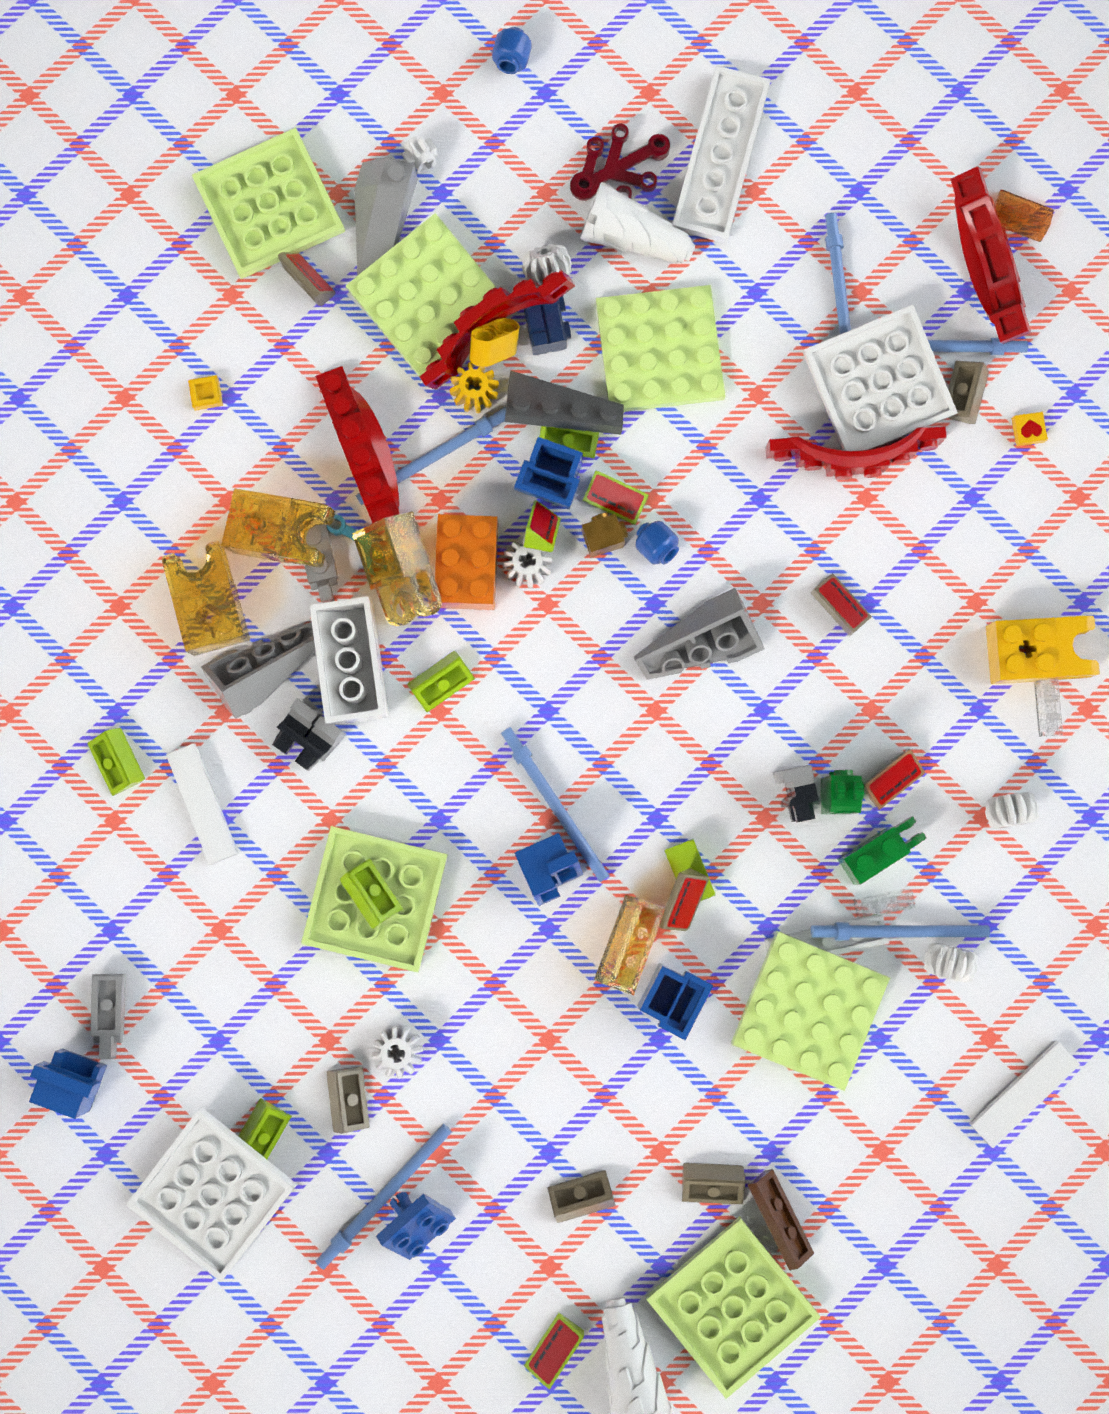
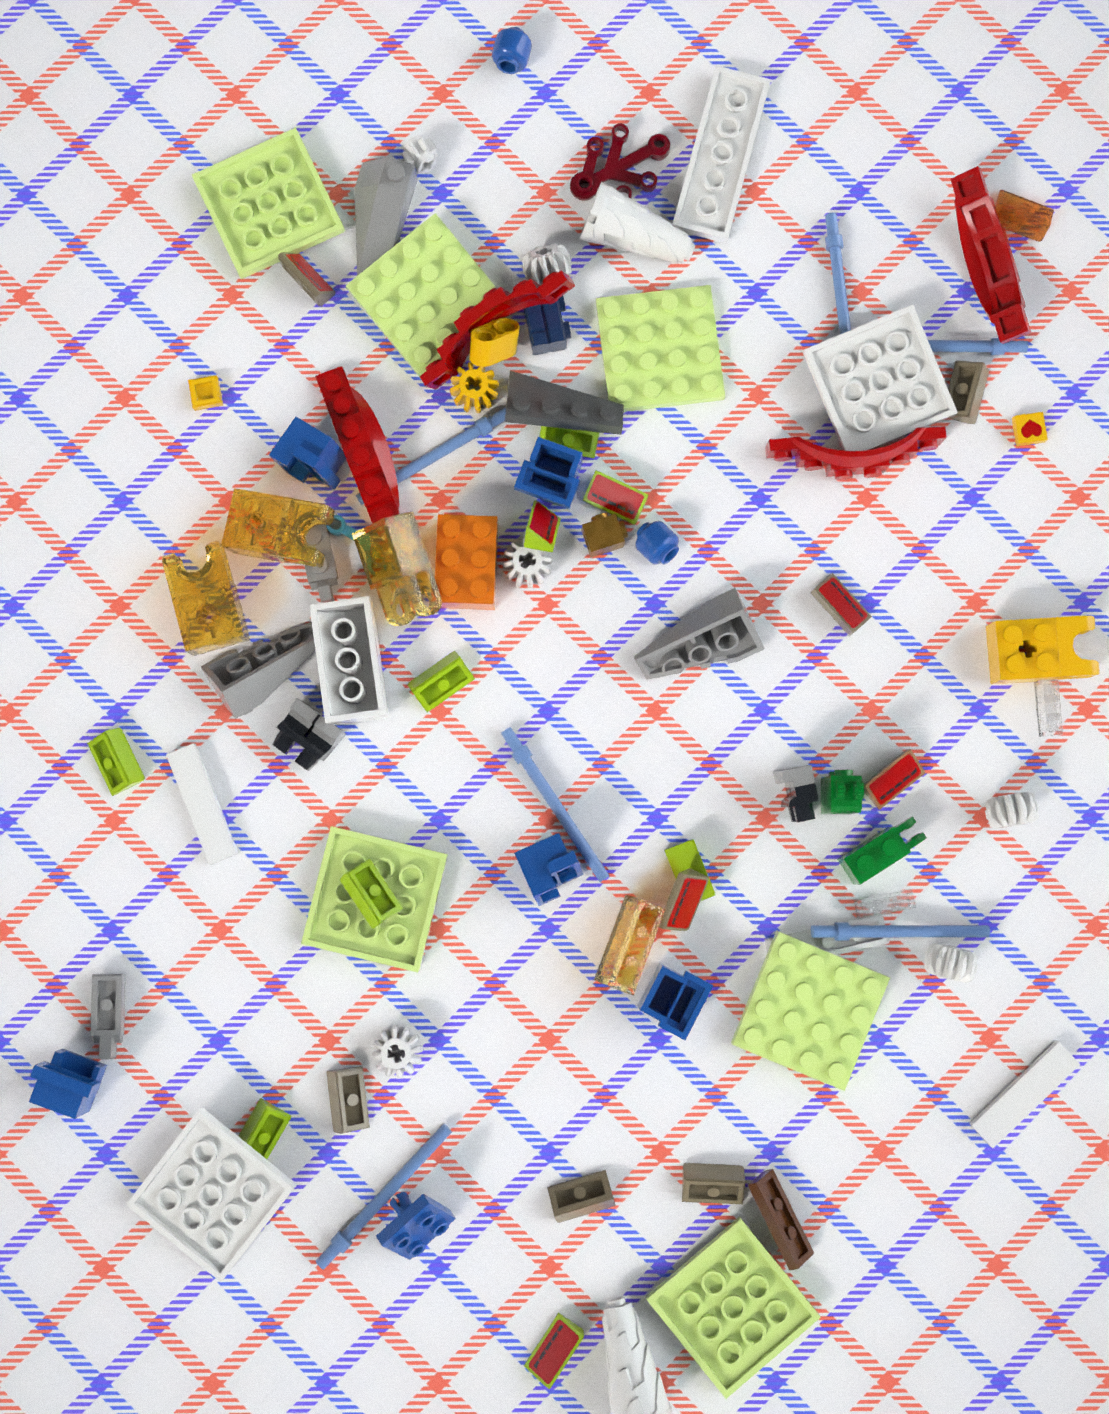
(308, 451): none -> blue plate

